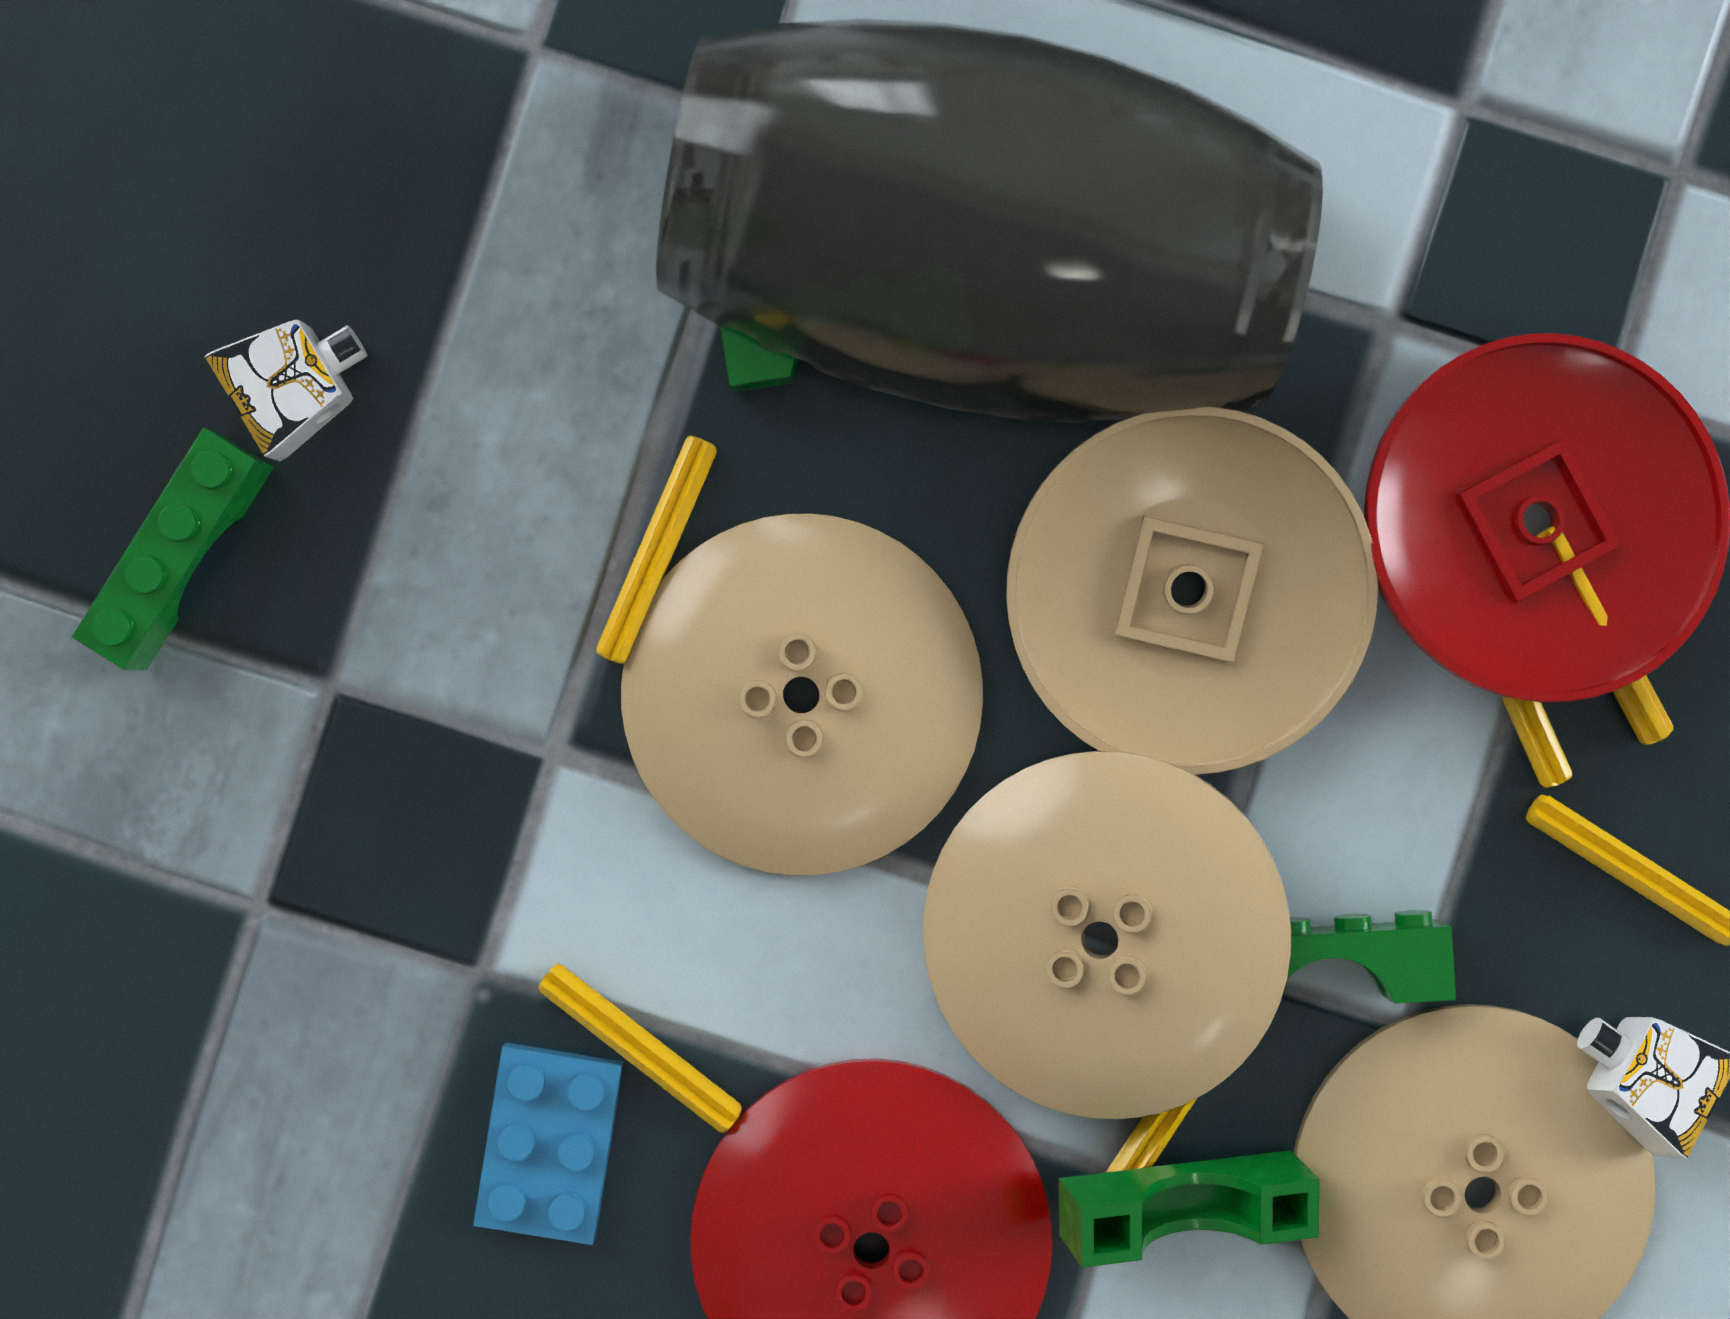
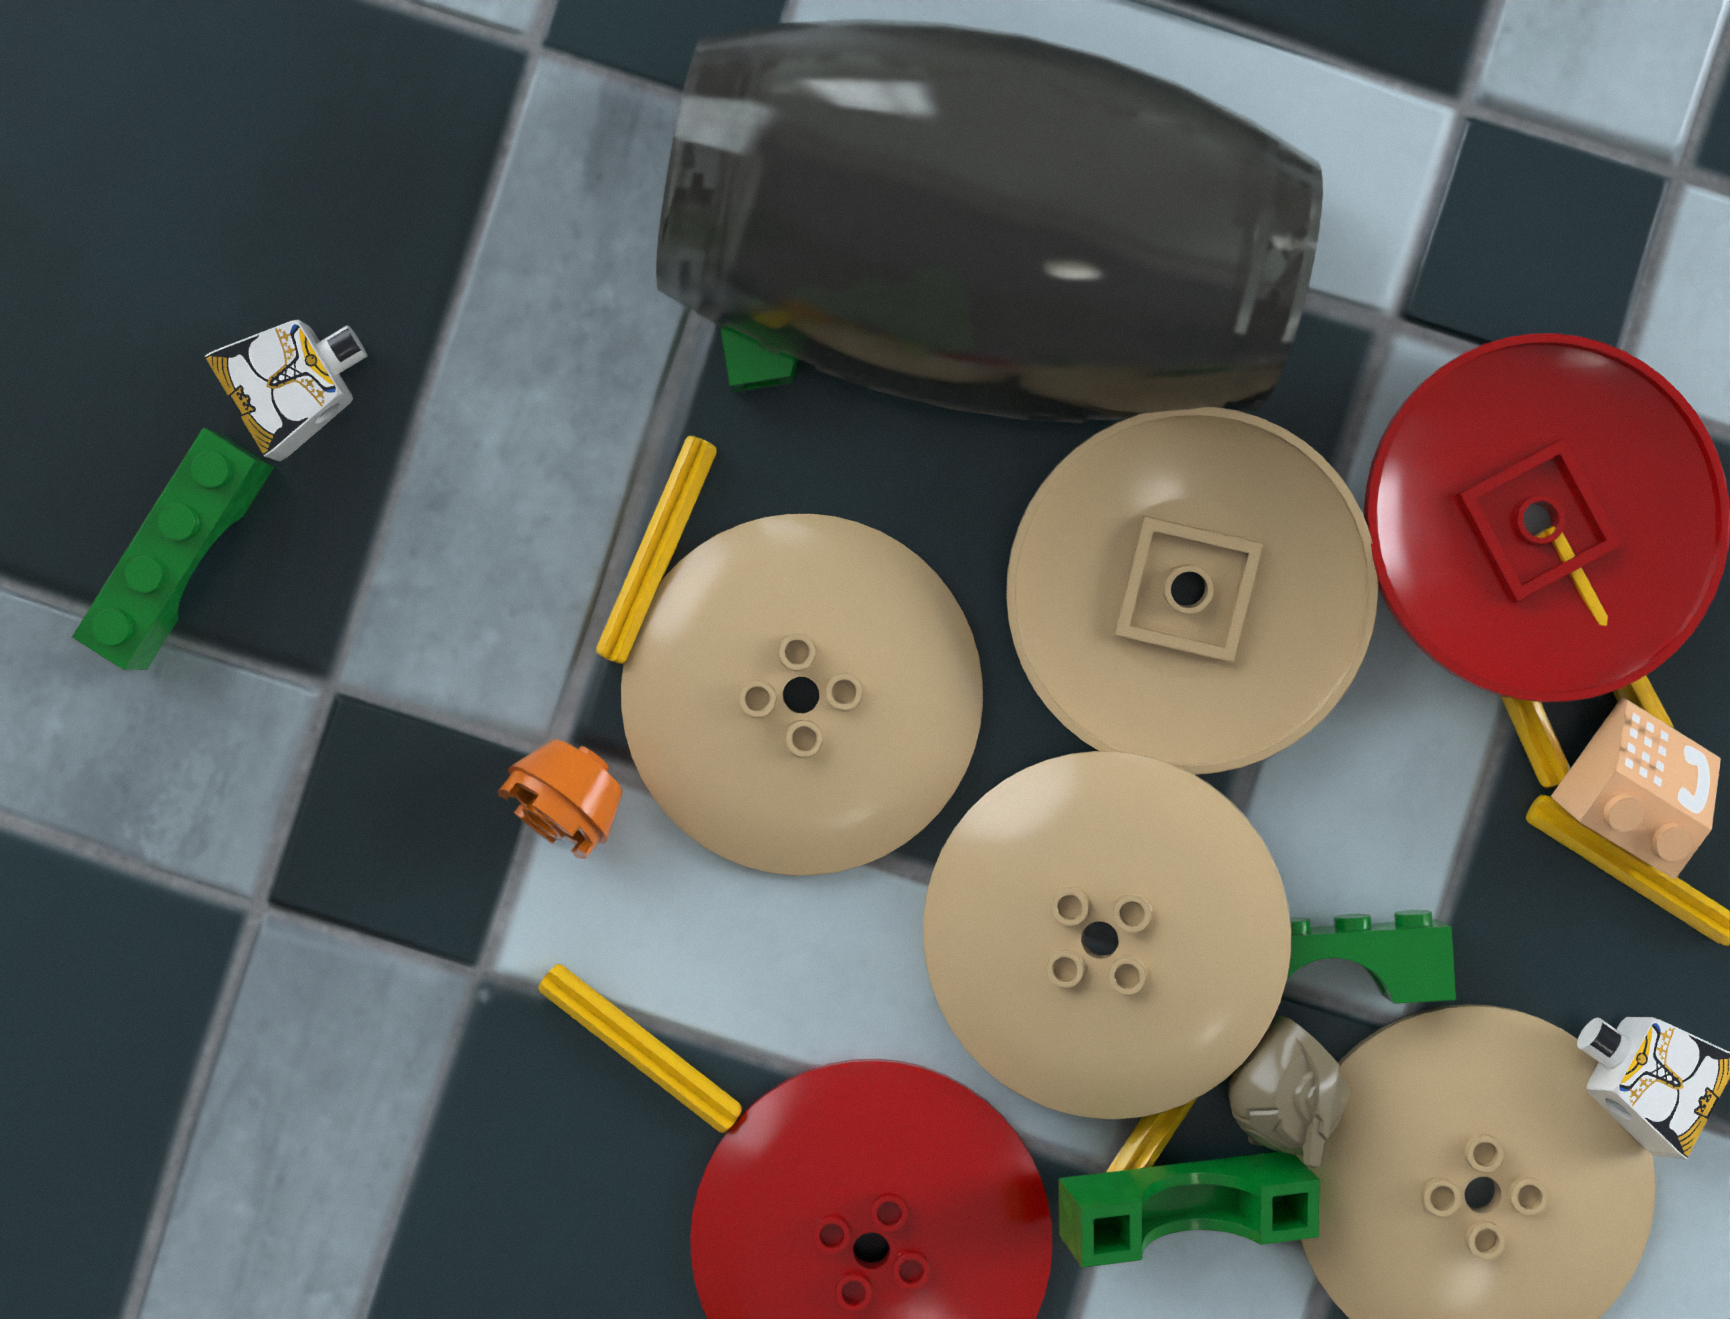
(548, 1143): dark azure plate -> none
(565, 795): none -> orange cone
(1288, 1092): none -> dark tan helmet
(1644, 788): none -> light nougat slope

